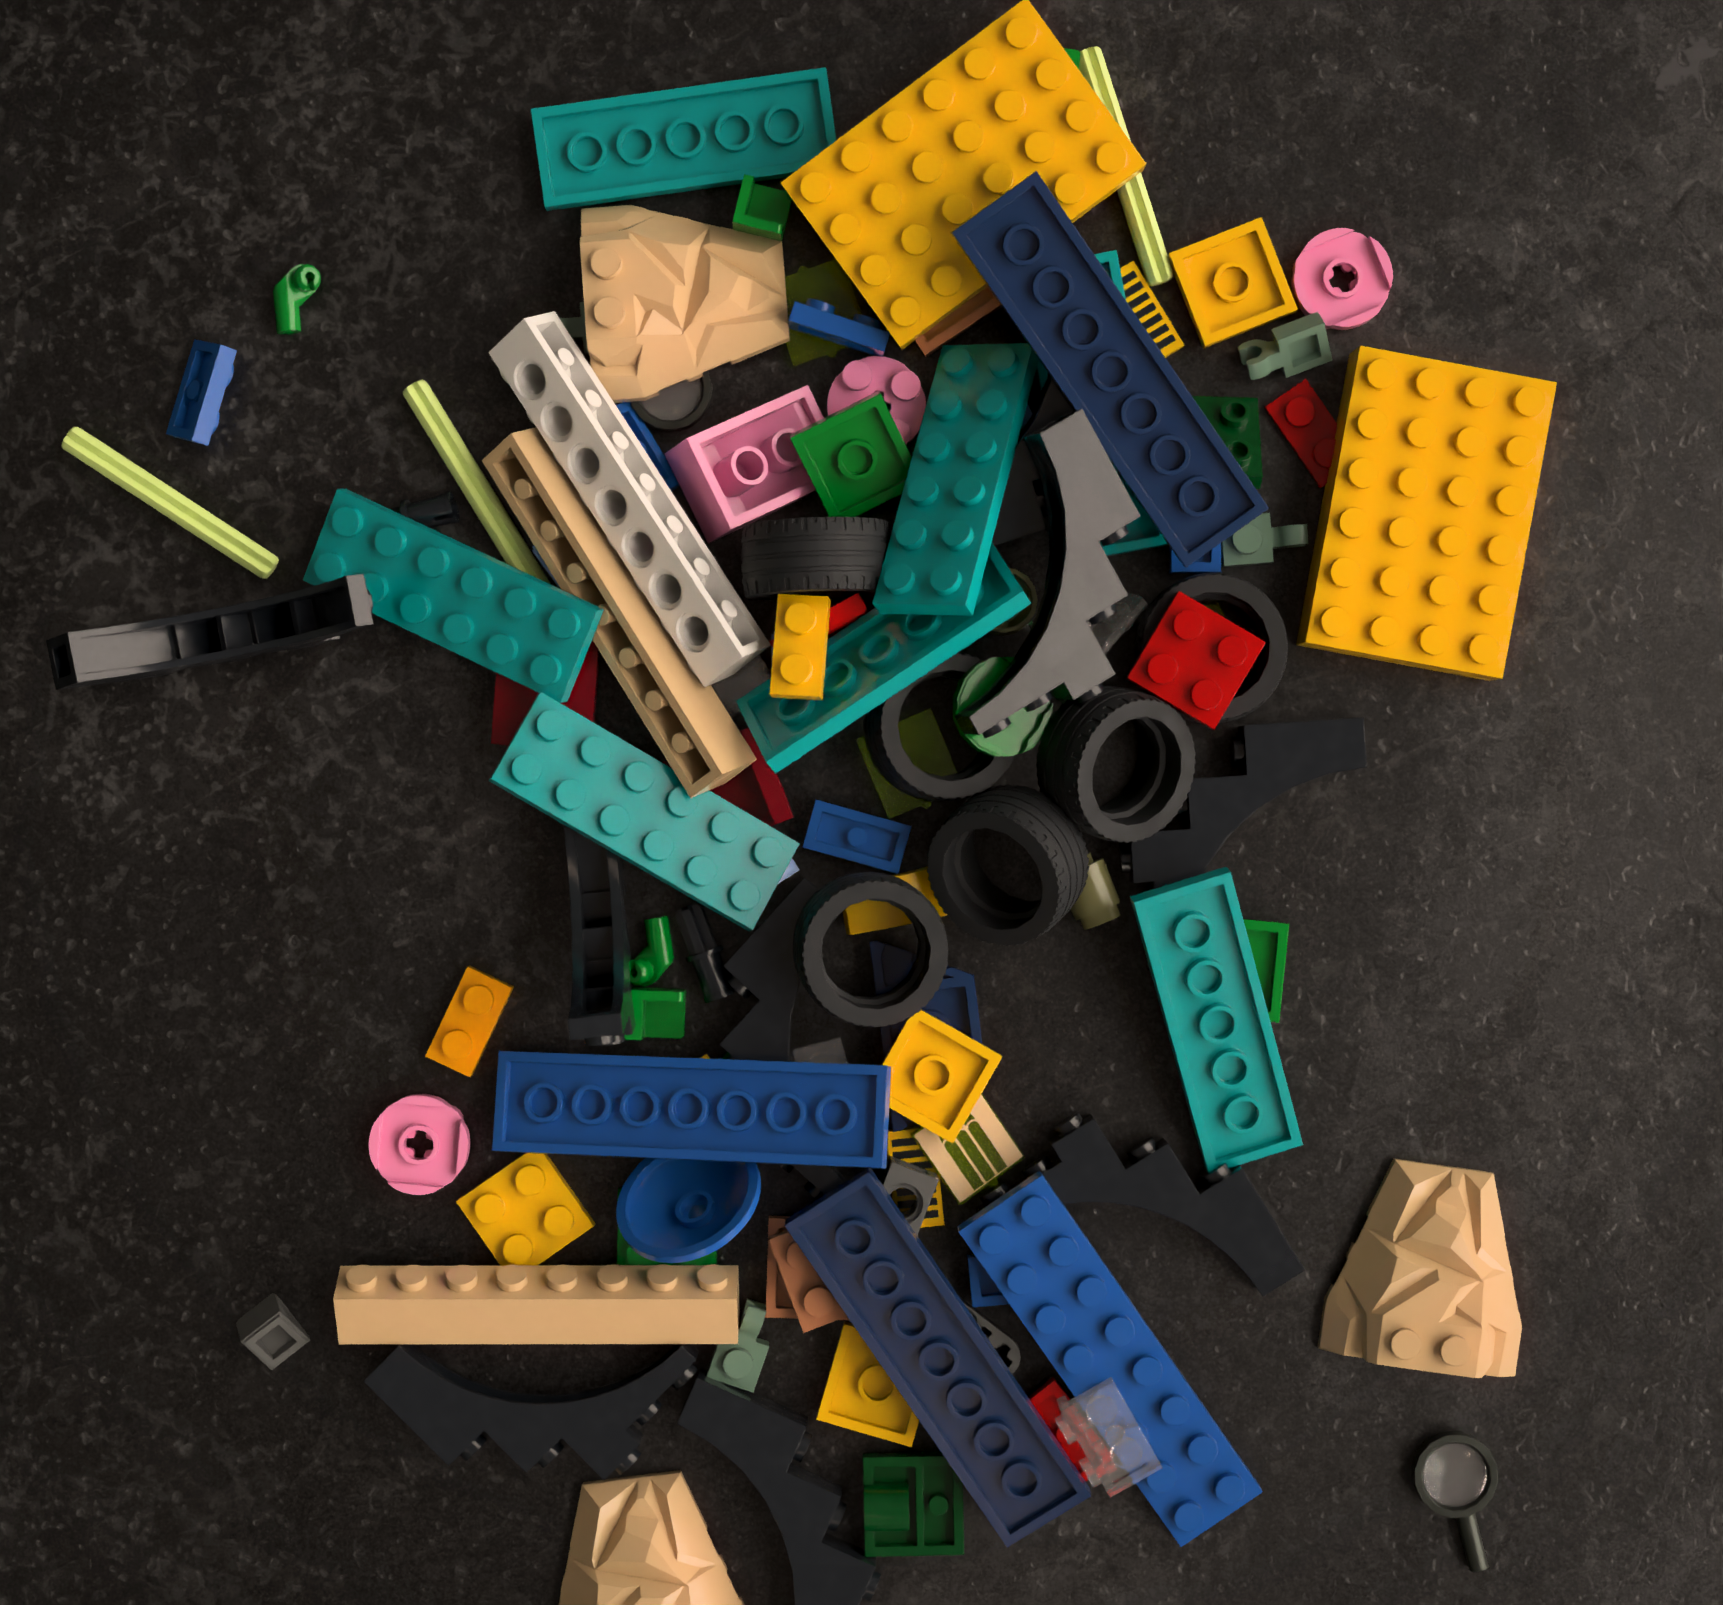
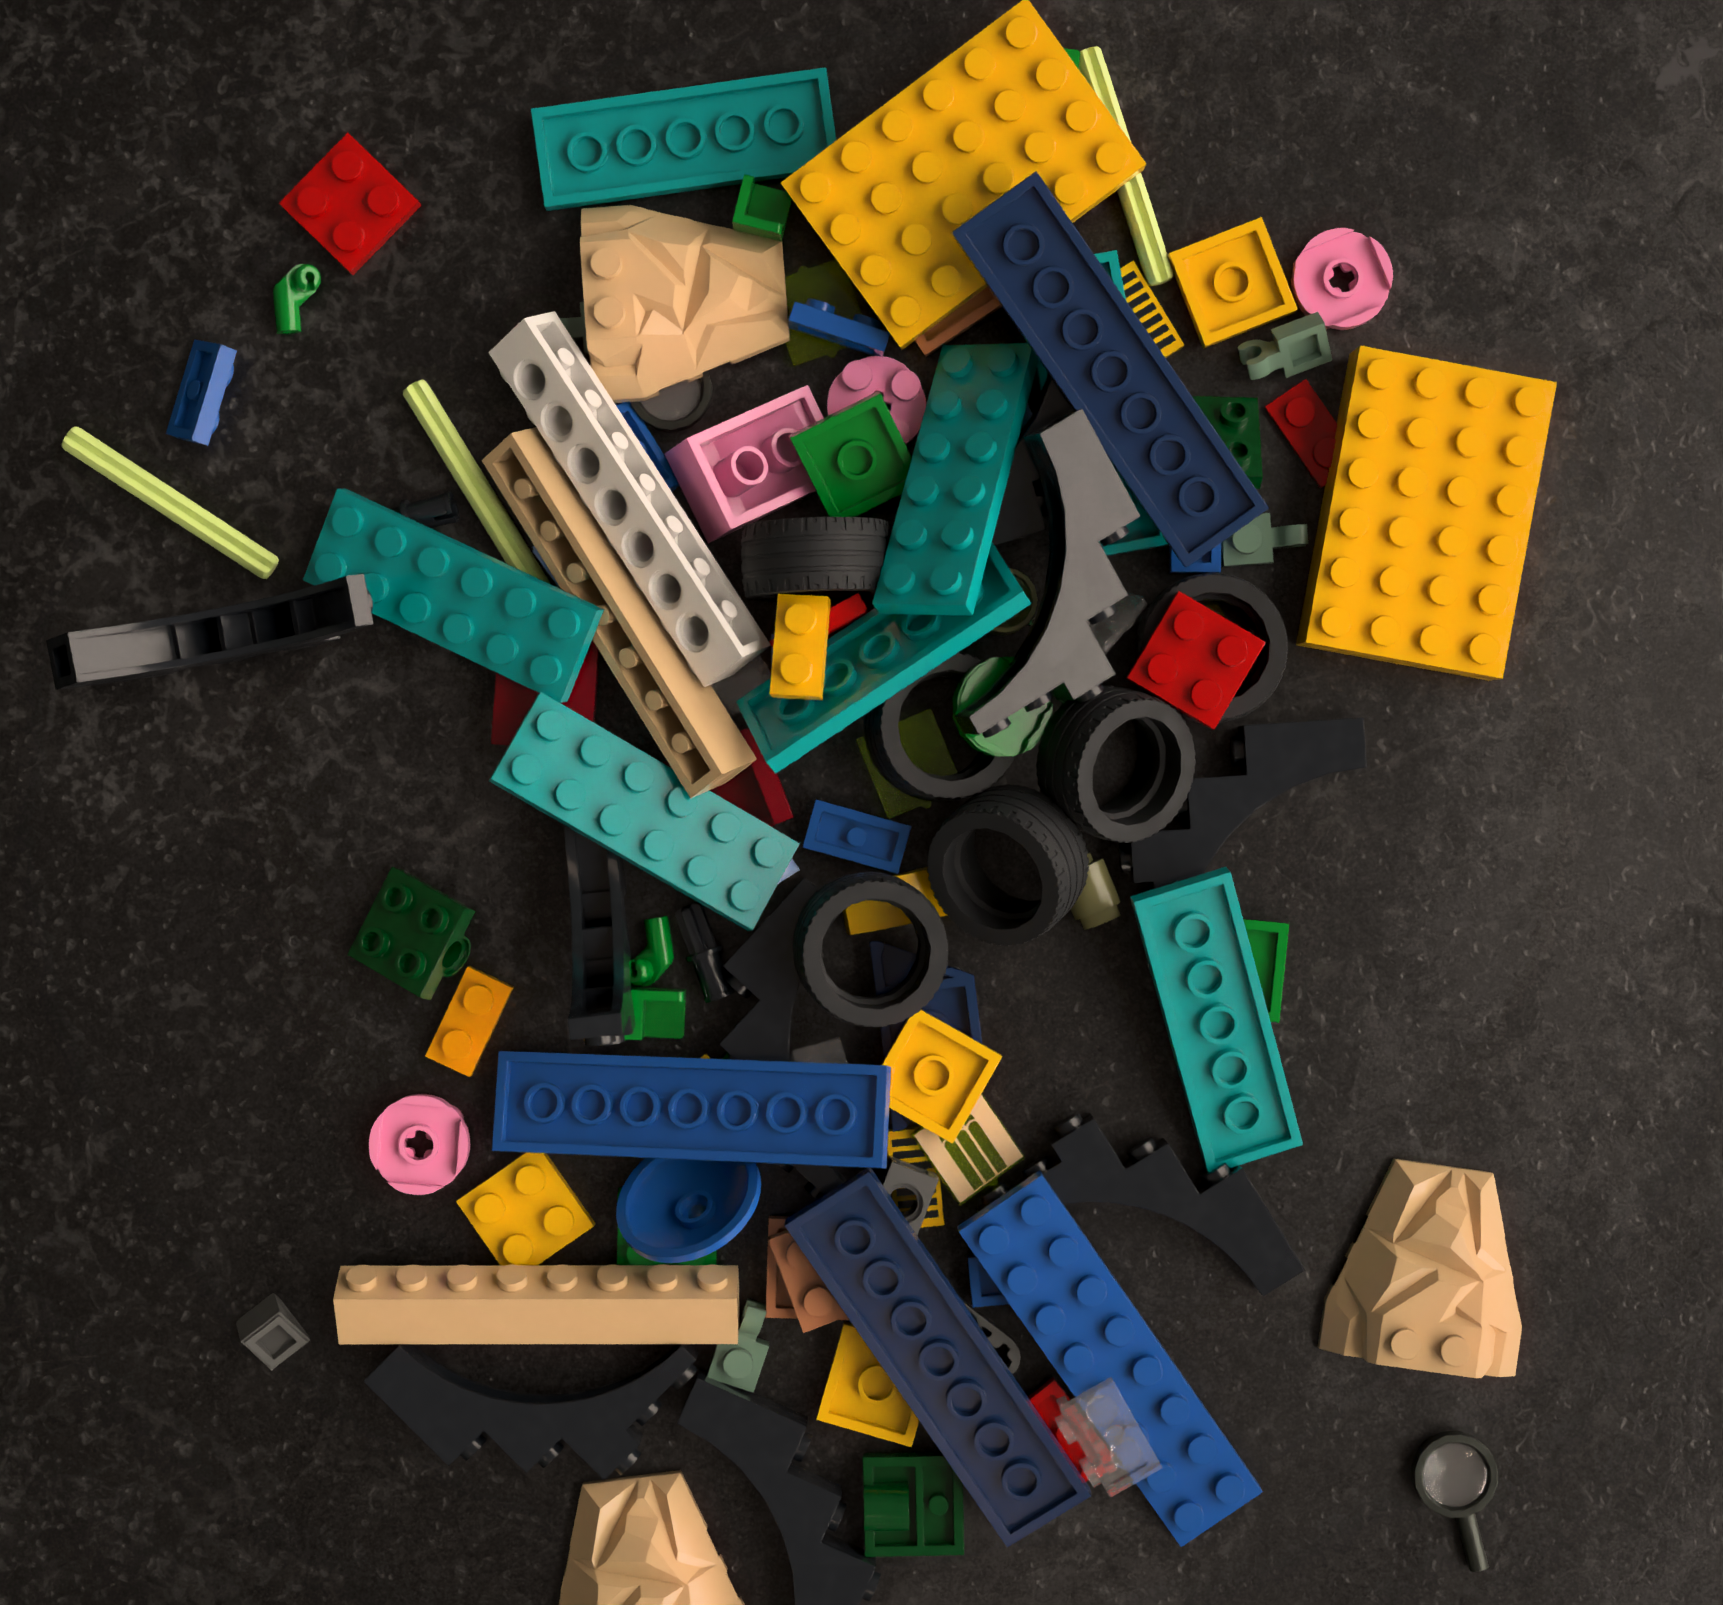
(350, 204): none -> red plate
(413, 934): none -> dark green plate

